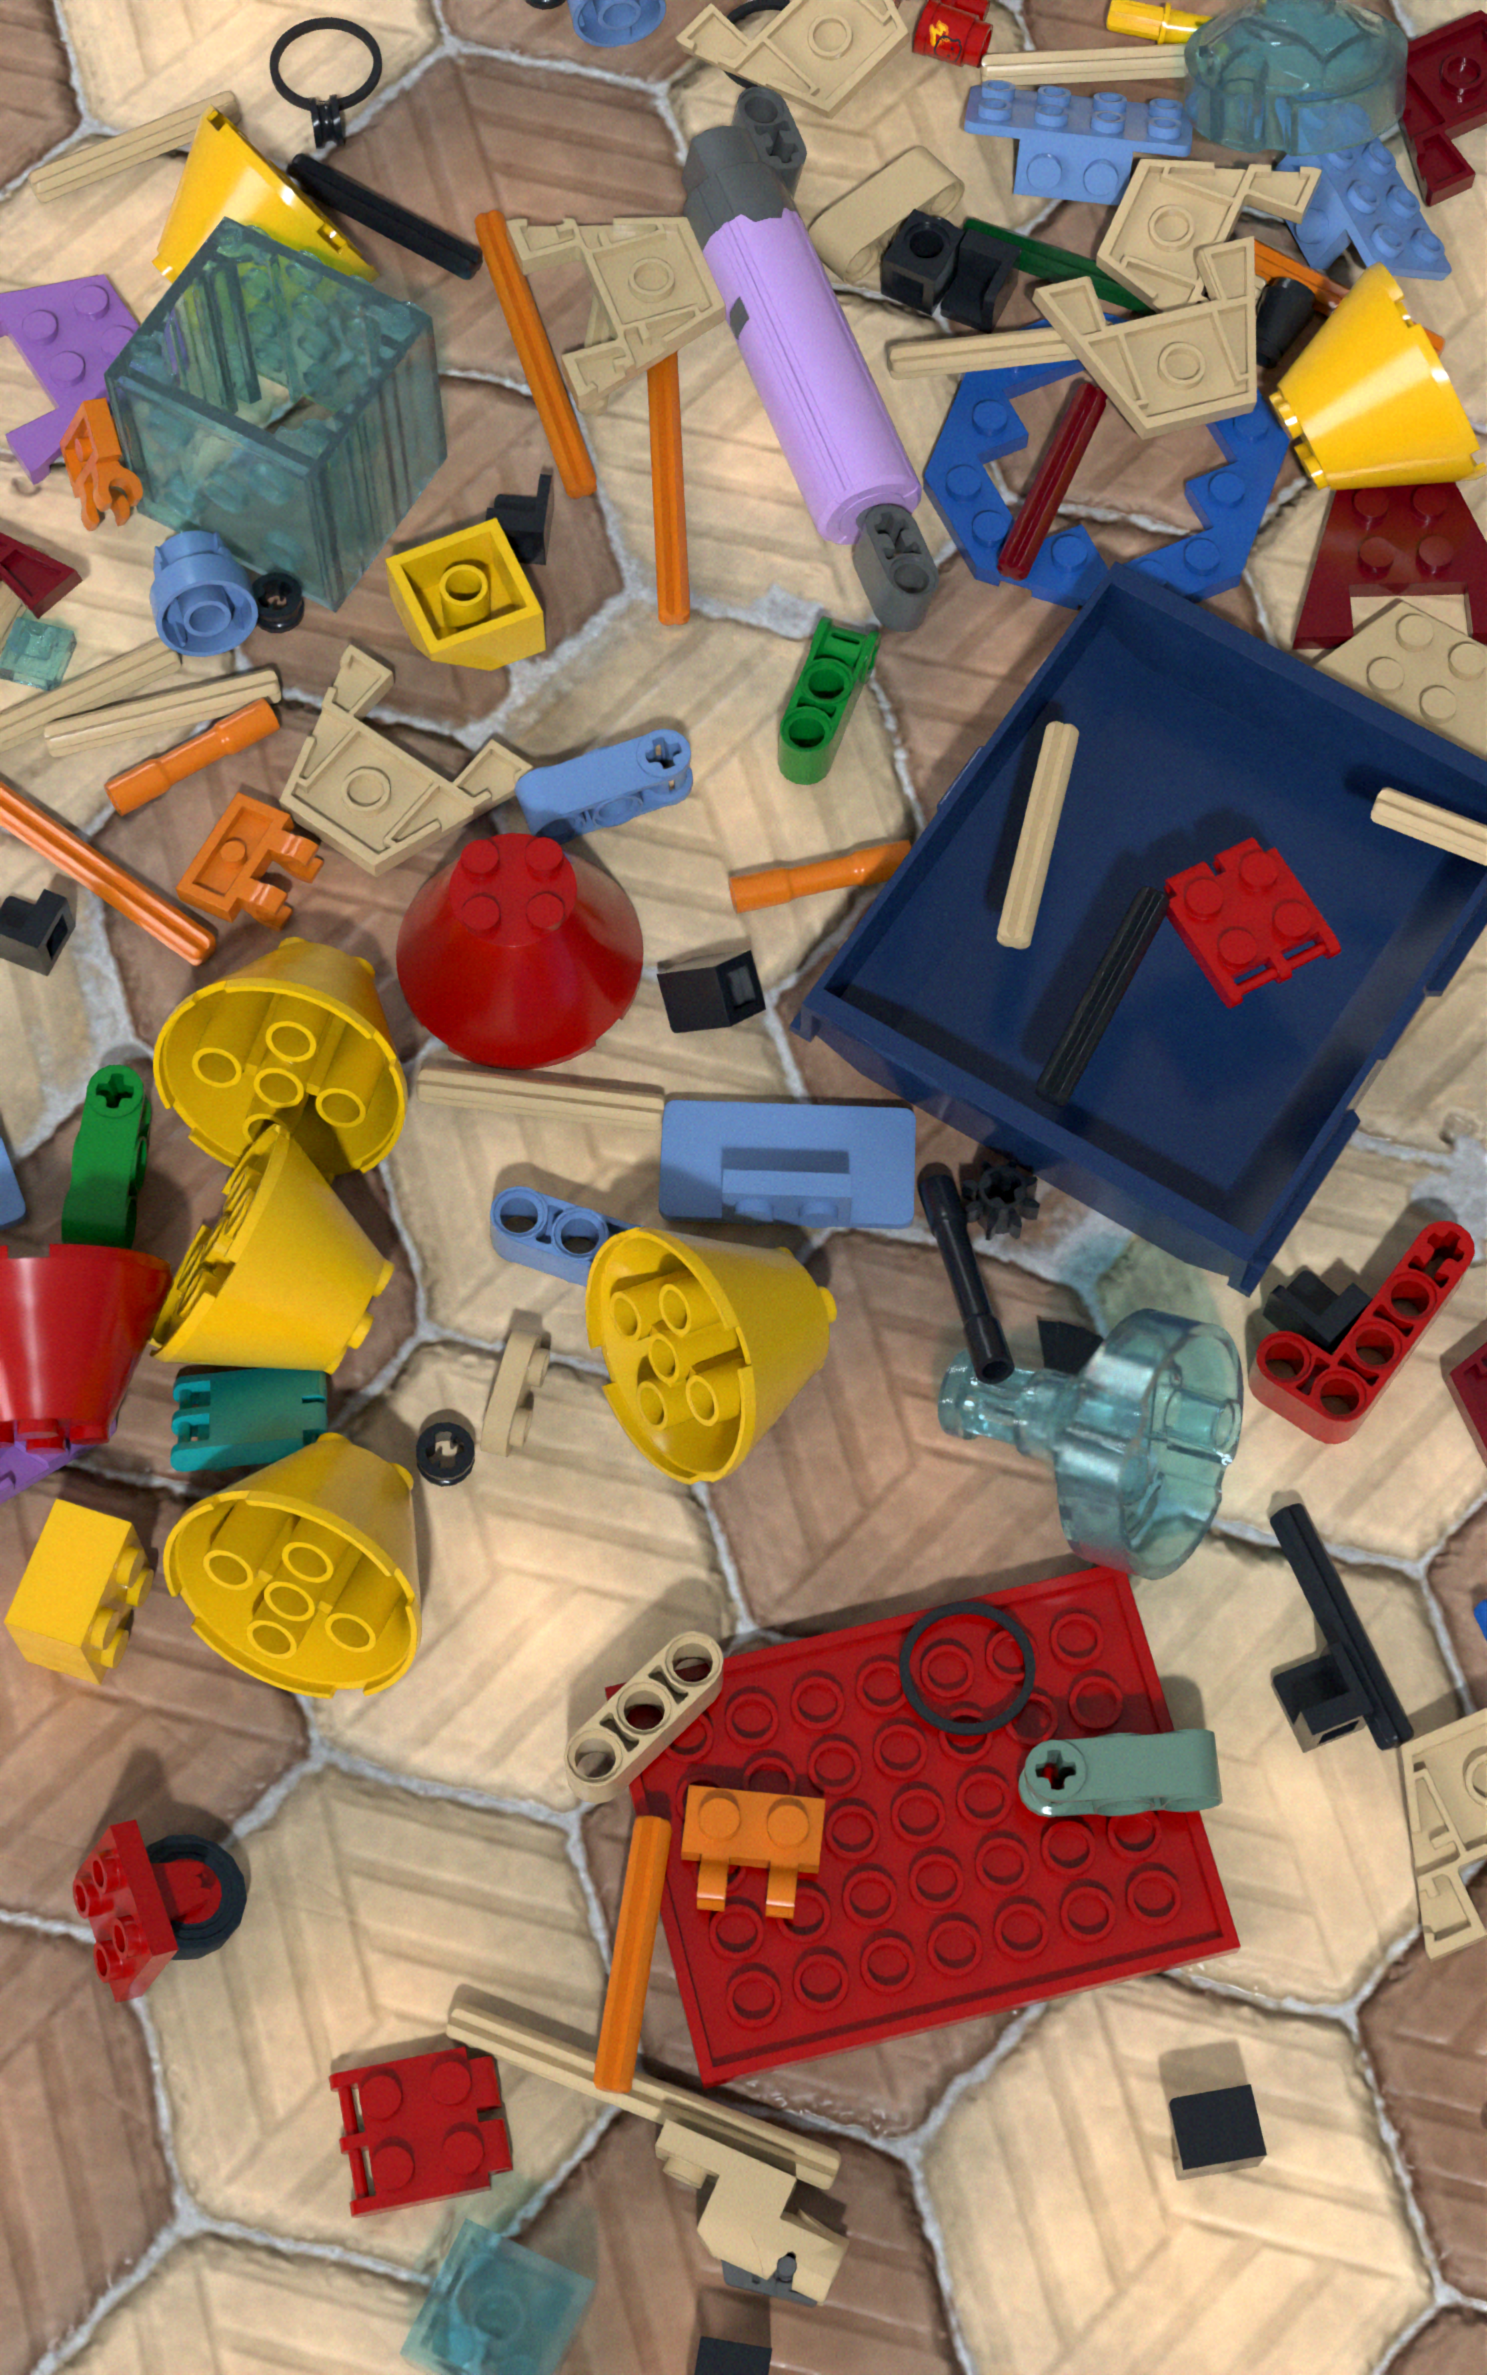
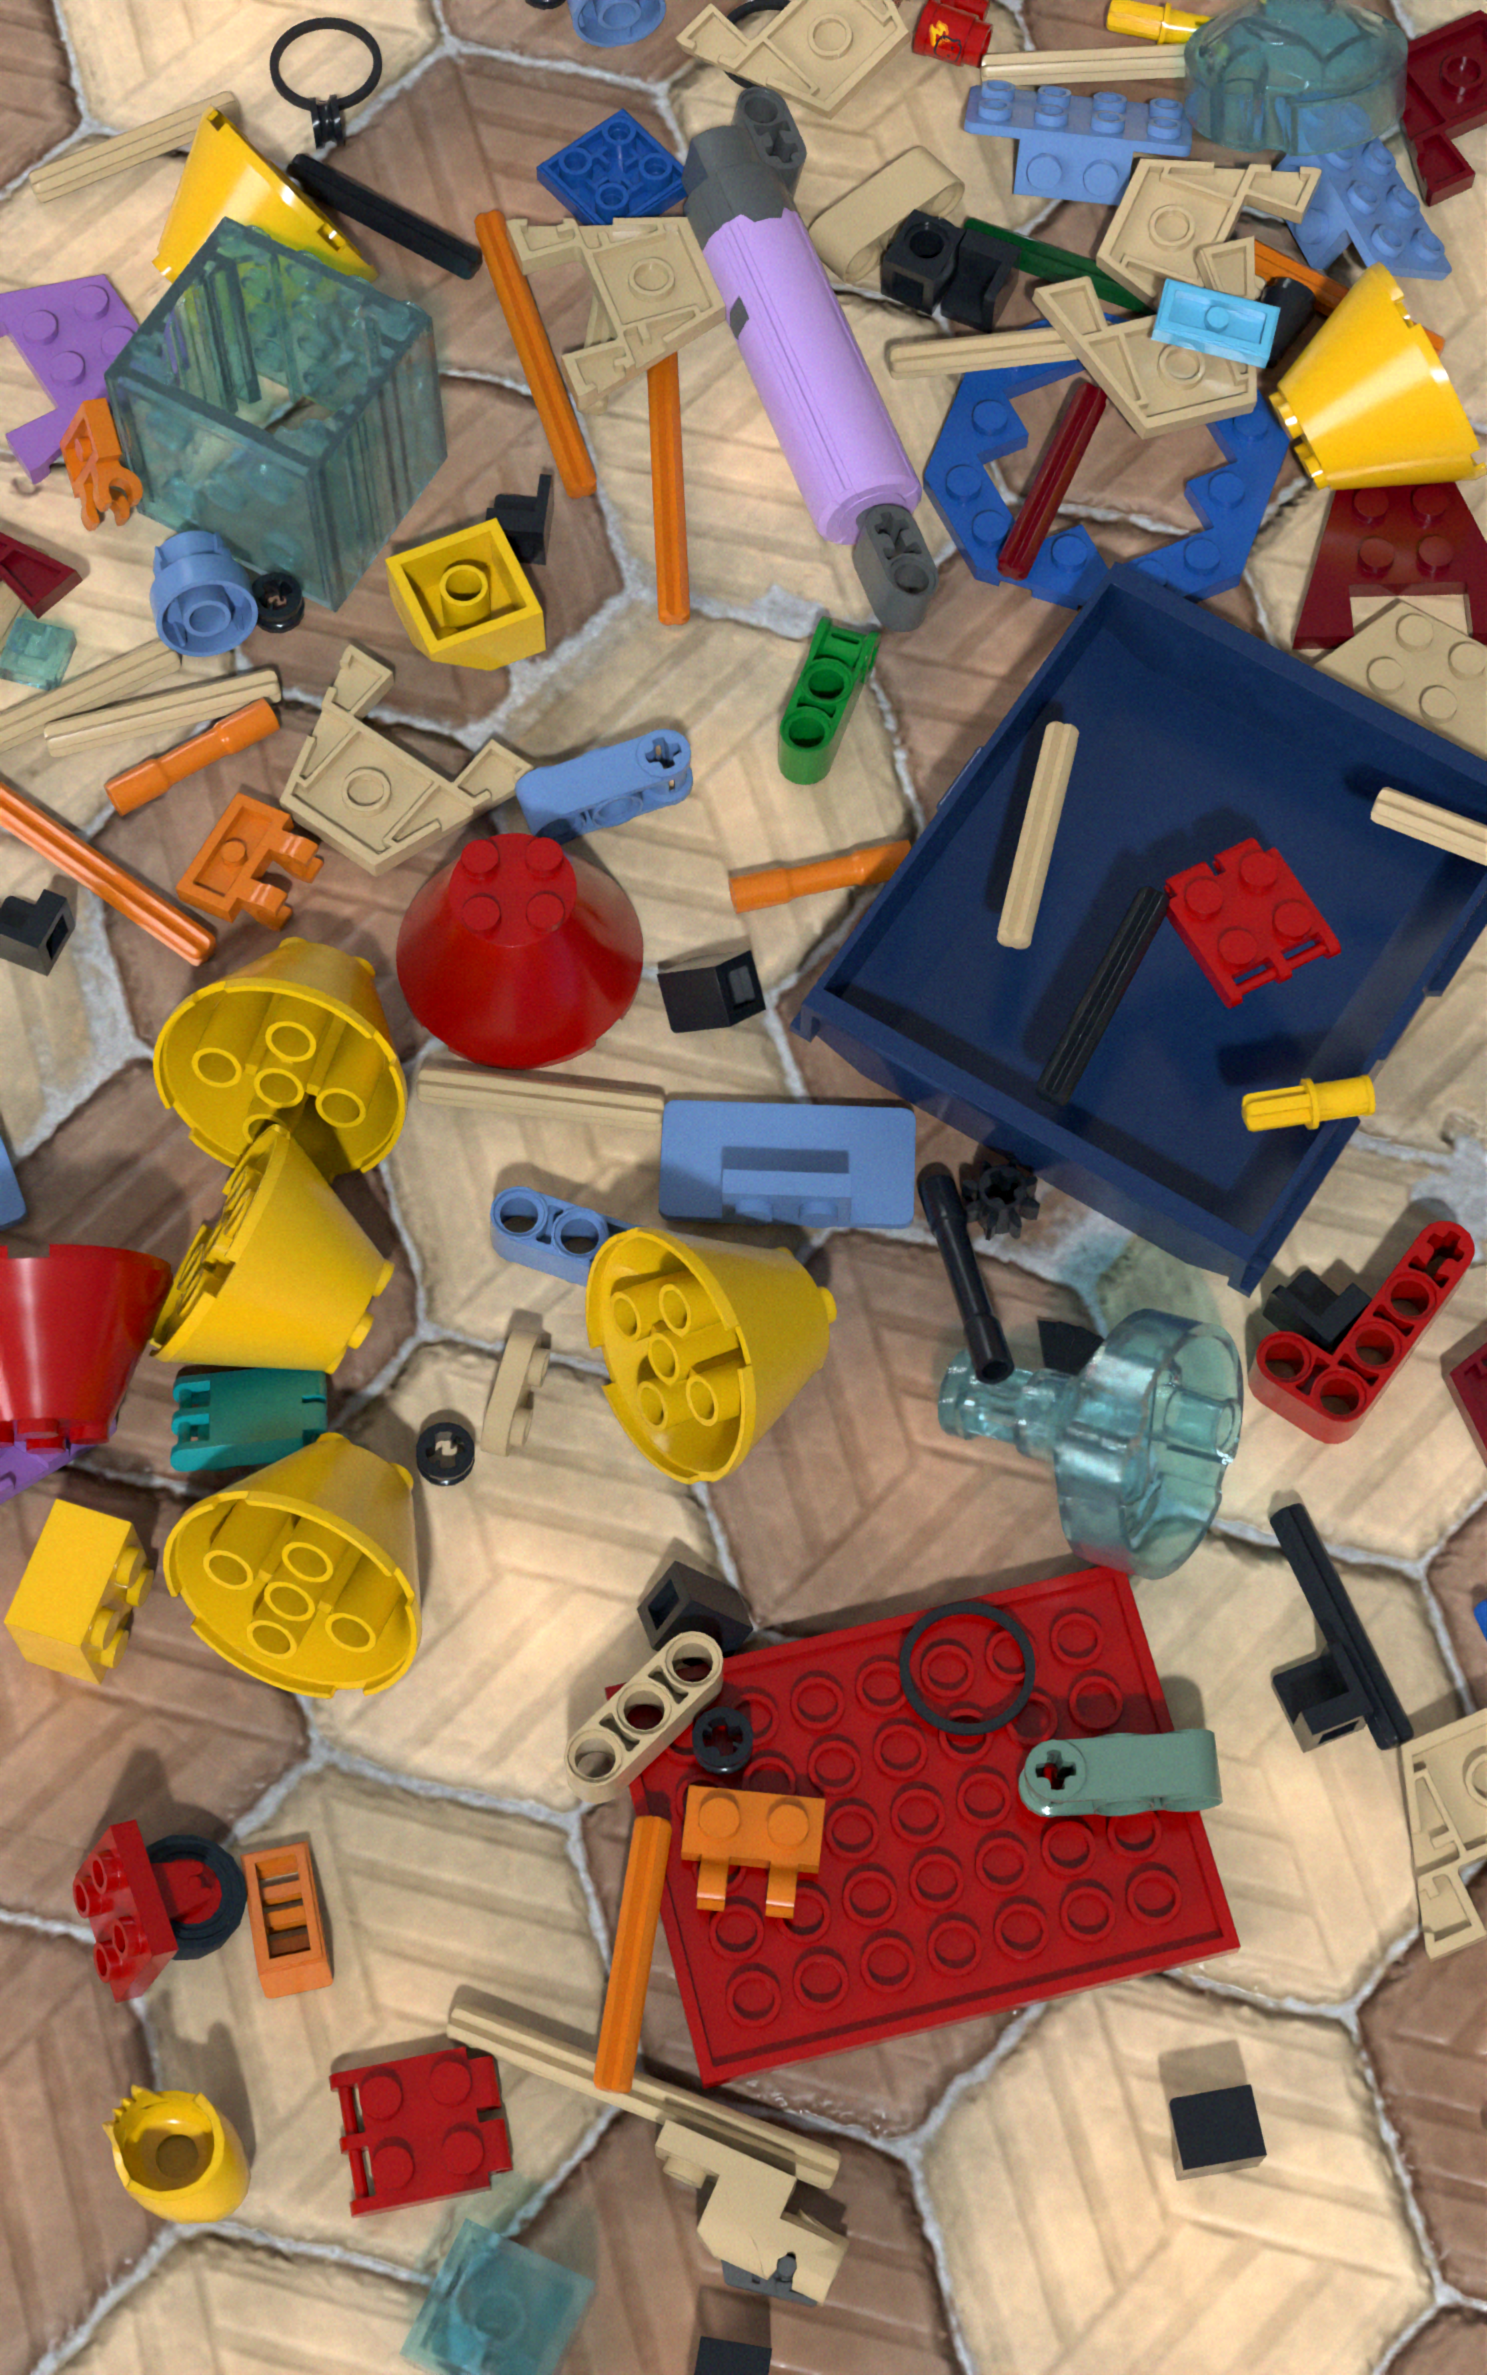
(108, 1161): green piece -> none
(178, 2155): none -> yellow helmet
(292, 1962): none -> orange slope
(614, 174): none -> blue tile
(694, 1602): none -> black panel
(735, 1724): none -> black bush
(1215, 323): none -> medium azure plate
(1308, 1103): none -> yellow axle

